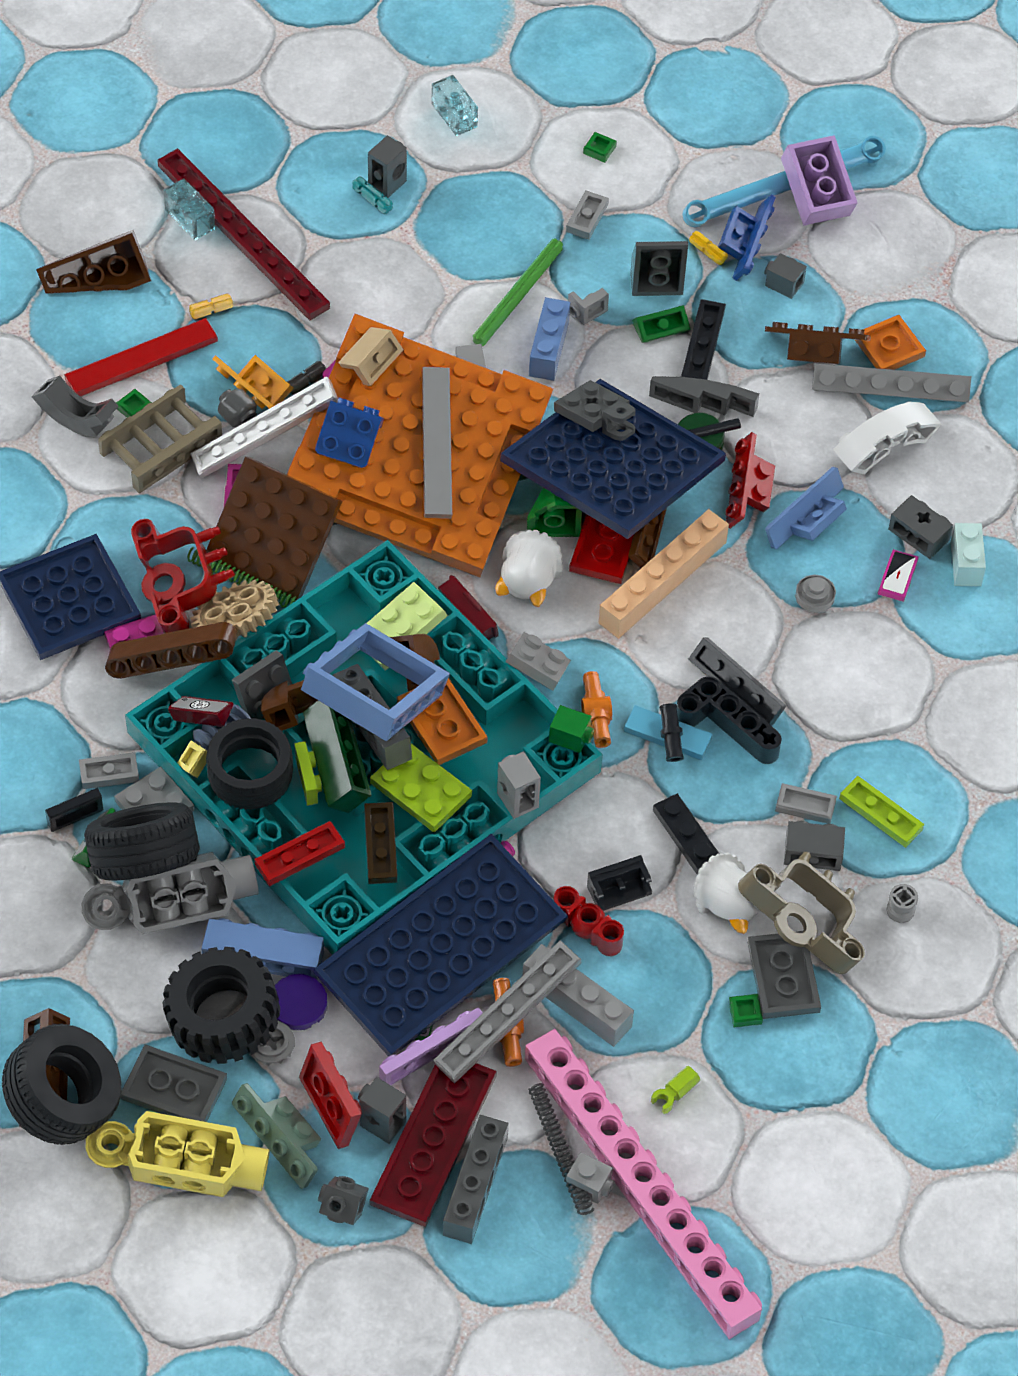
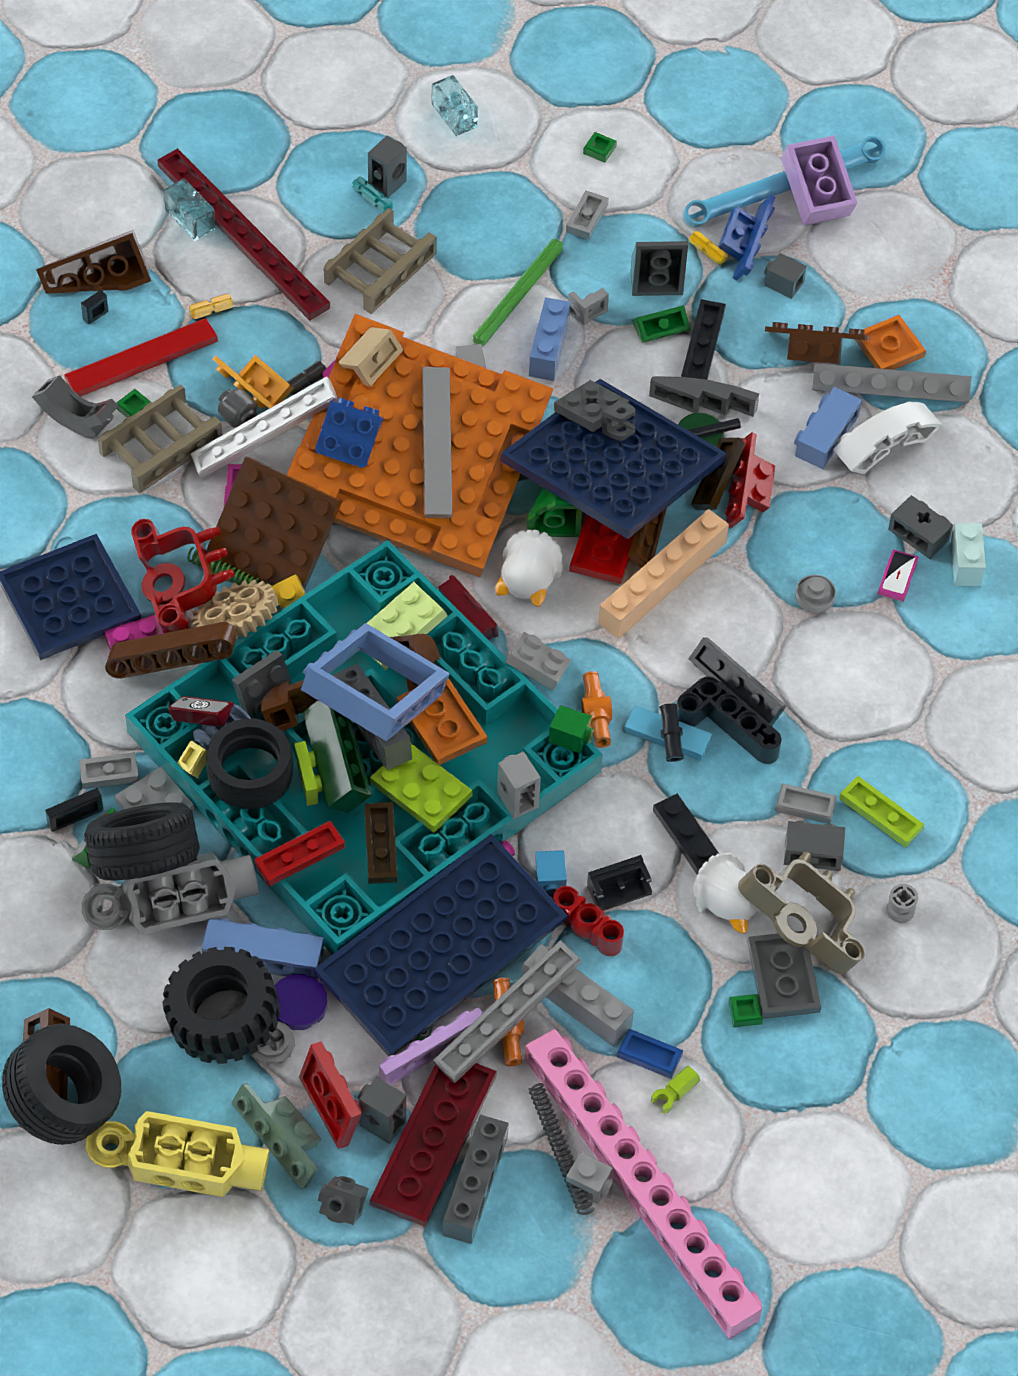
(94, 307): none -> black tile
(173, 1085): dark grey plate -> none
(288, 591): none -> yellow plate
(389, 279): none -> dark tan fence
(550, 870): none -> dark azure brick
(650, 1053): none -> blue tile
(714, 484): none -> dark brown plate
(809, 512): medium blue bracket -> none
(826, 426): none -> medium blue brick

